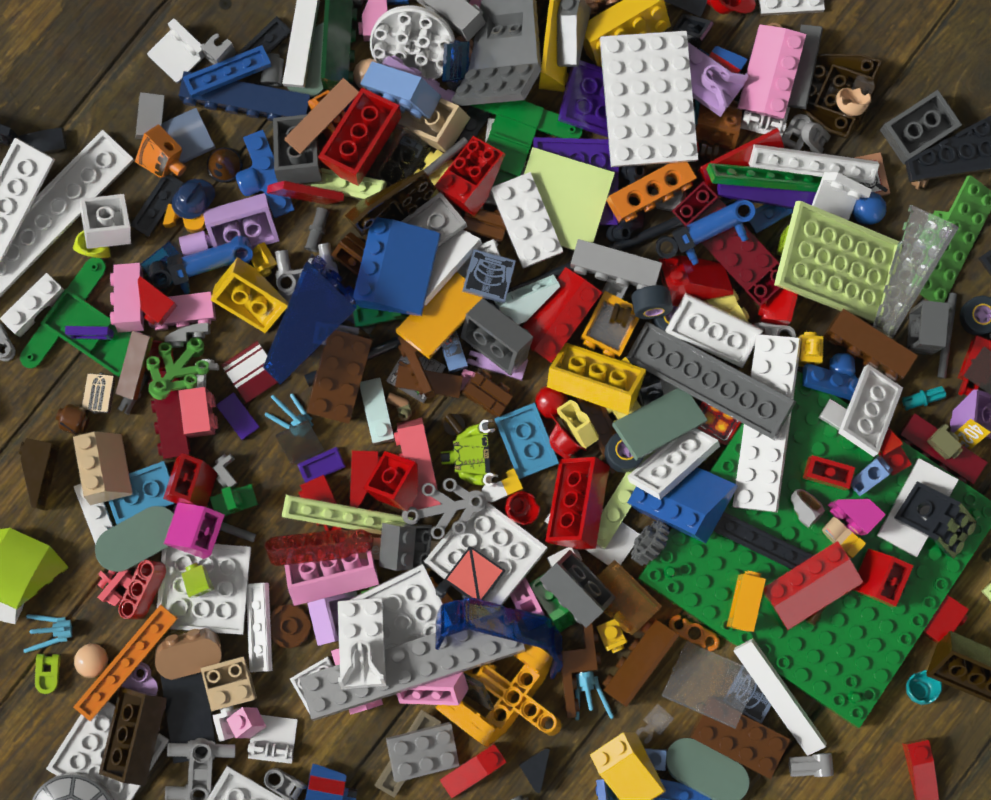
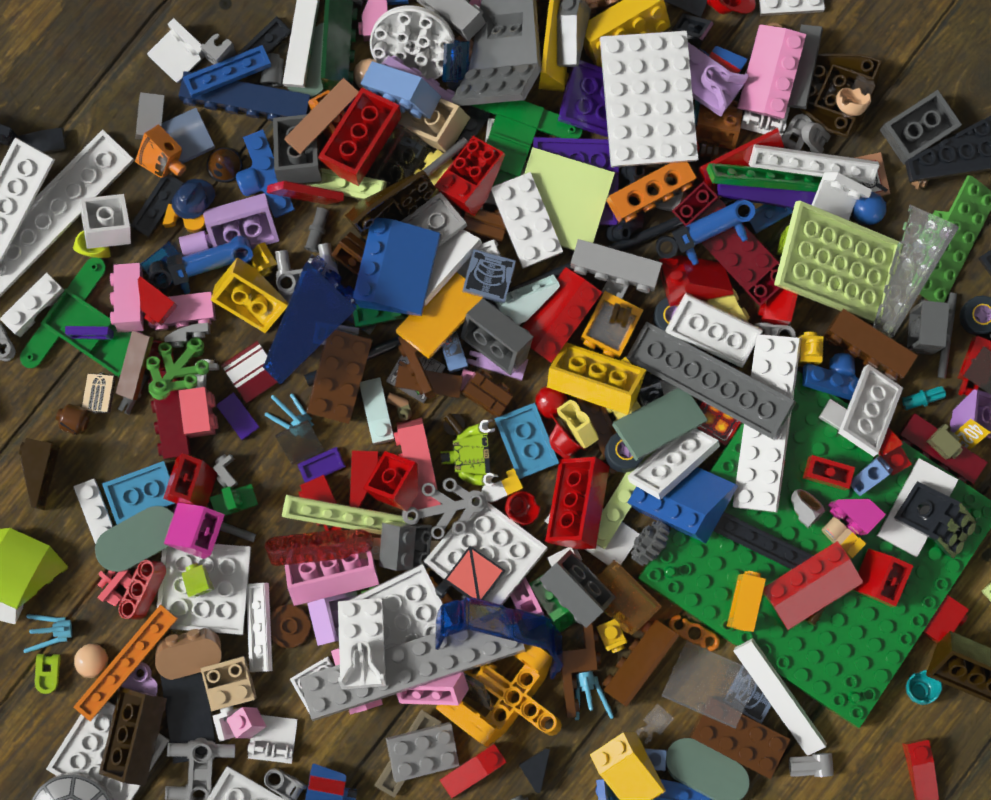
(102, 466): tan slope -> none
(652, 302): black wheel -> none

